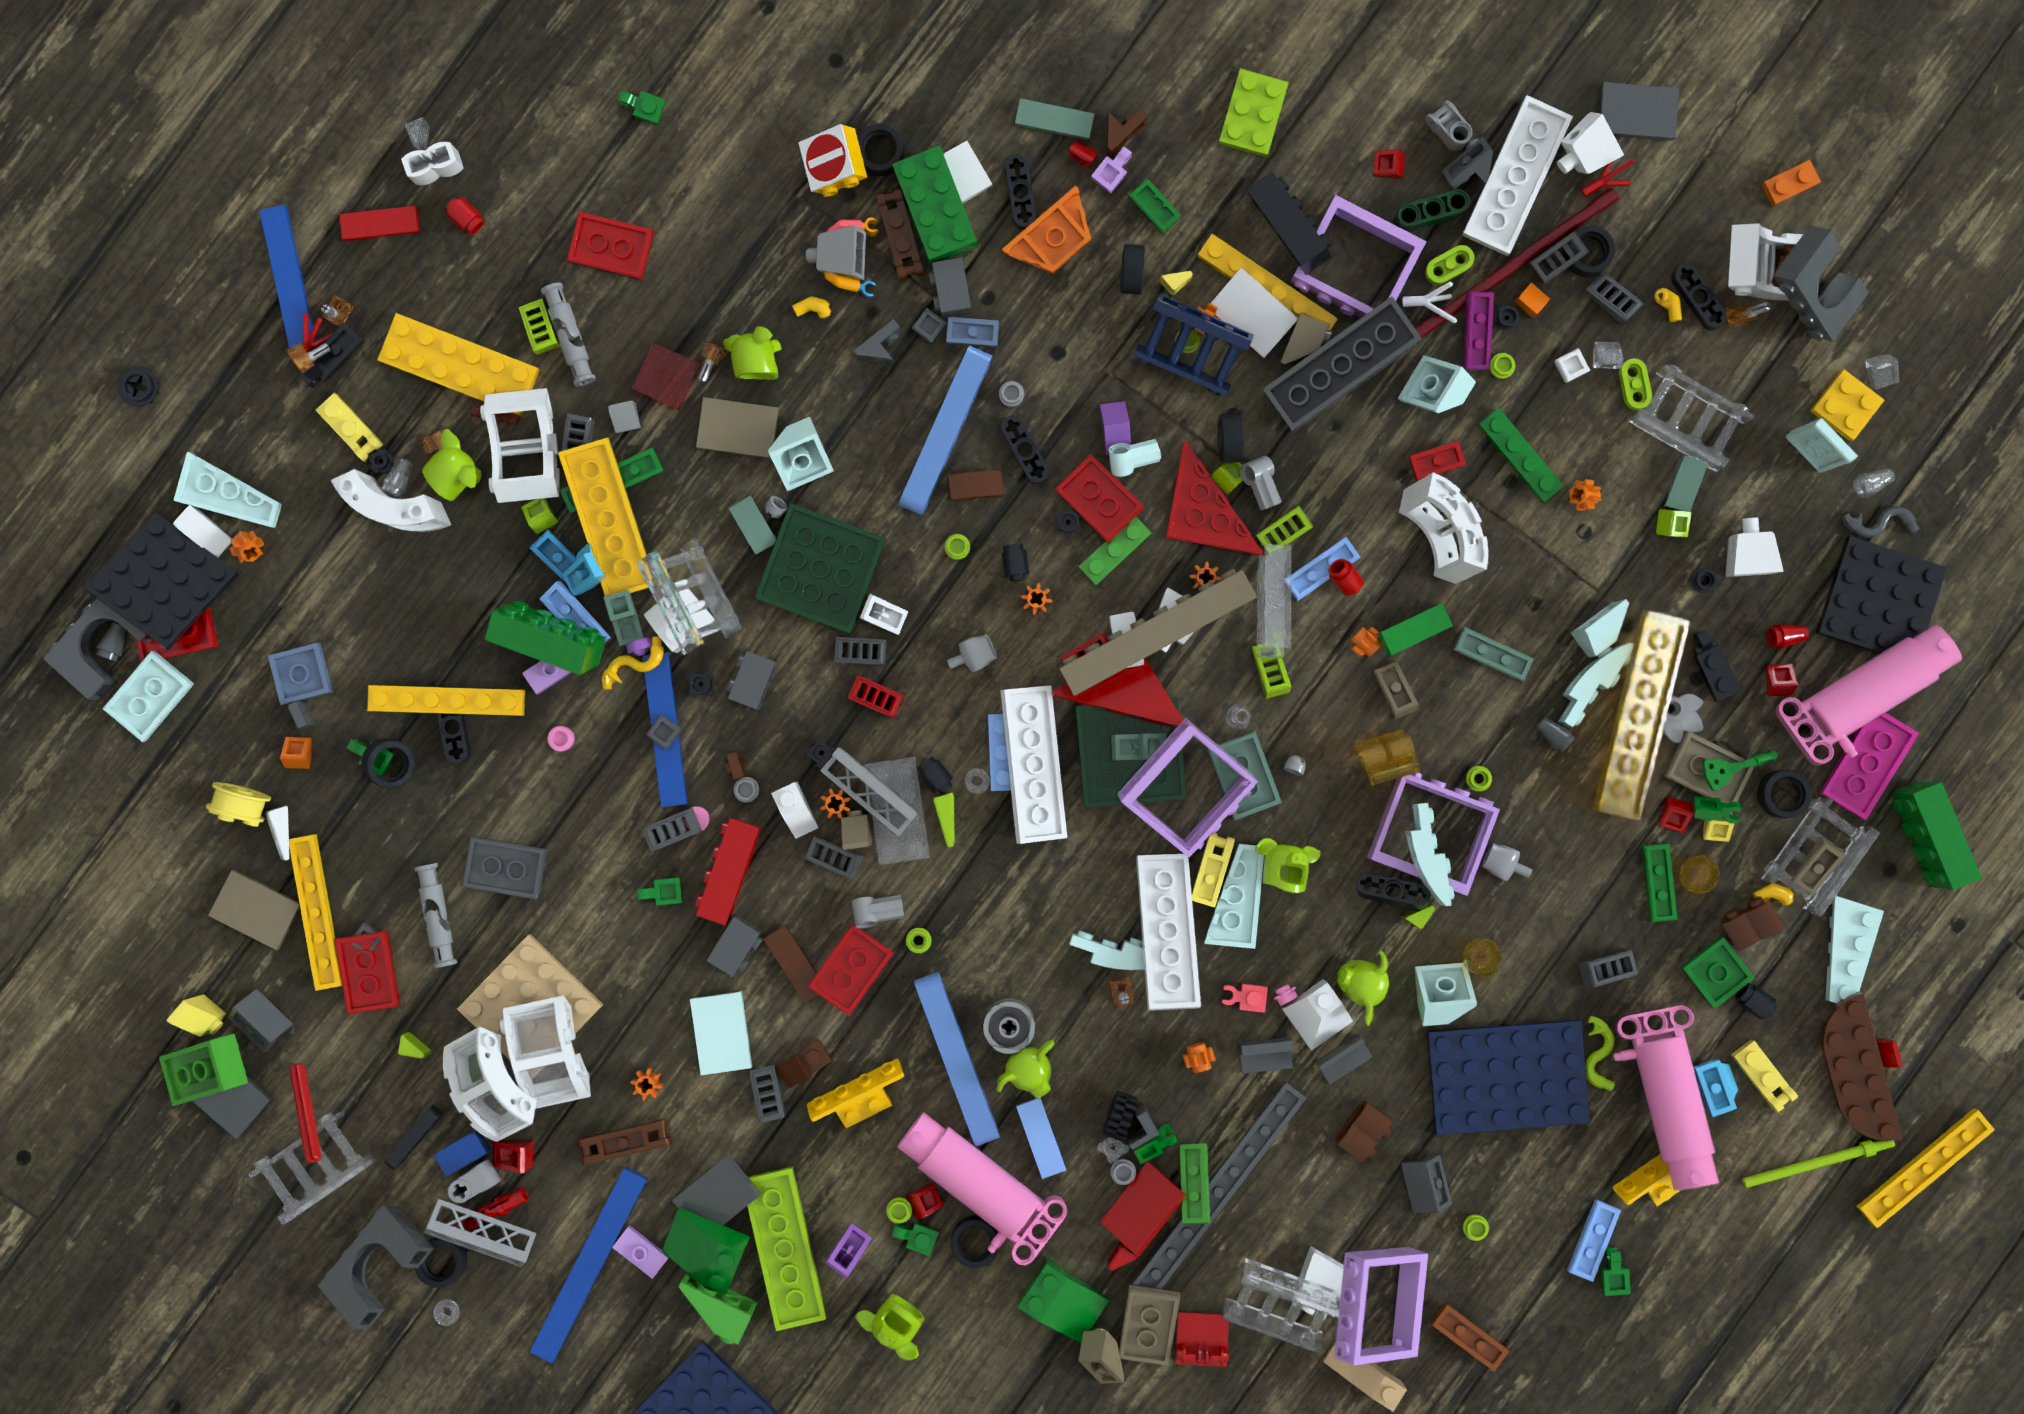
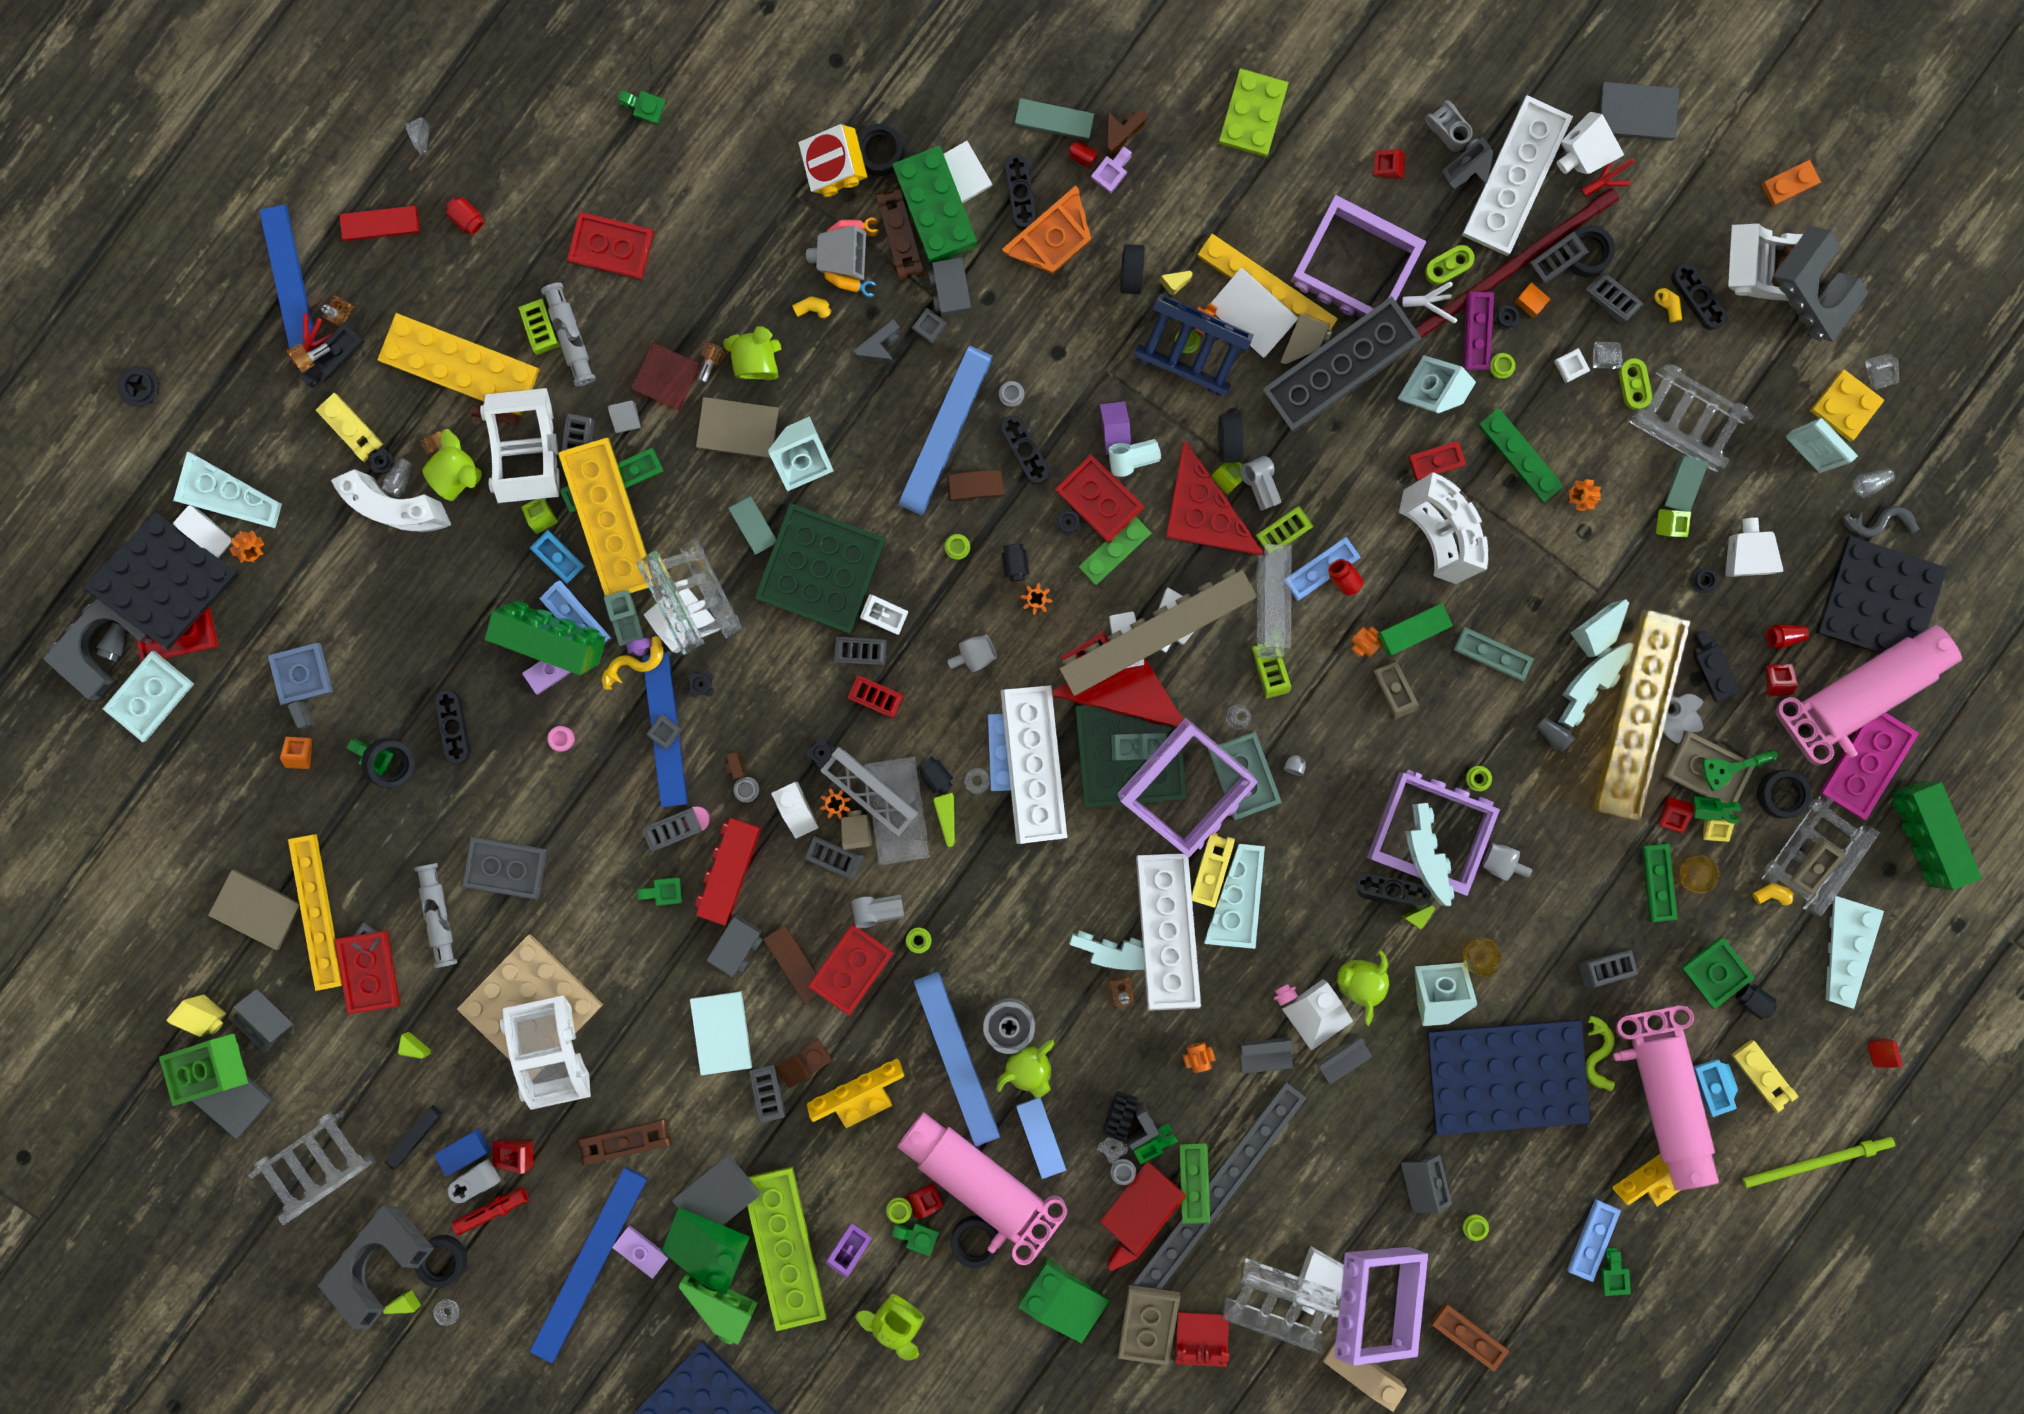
(237, 802): light yellow wheel -> none
(278, 824): white slope -> none
(305, 1113): red axle -> none
(403, 1304): none -> lime slope
(428, 165): white brick -> none
(446, 700): yellow plate -> none
(475, 1242): light grey fence -> none
(484, 1087): white window -> none
(583, 573): medium azure slope -> none
(641, 1087): orange gear -> none
(752, 680): dark grey brick -> none
(775, 507): light grey hinge -> none
(972, 332): sand blue plate -> none
(1101, 1356): dark tan slope -> none
(1154, 206): green plate -> none
(1210, 573): orange gear -> none
(1250, 997): coral plate -> none
(1286, 865): lime piece -> none
(1289, 223): black brick -> none
(1364, 1131): reddish brown brick -> none
(1387, 757): clear yellow plate -> none
(1440, 203): dark green beam -> none
(1744, 314): clear orange piece -> none
(1752, 923): reddish brown brick -> none
(1858, 1071): reddish brown plate -> none
(1925, 1168): yellow plate -> none

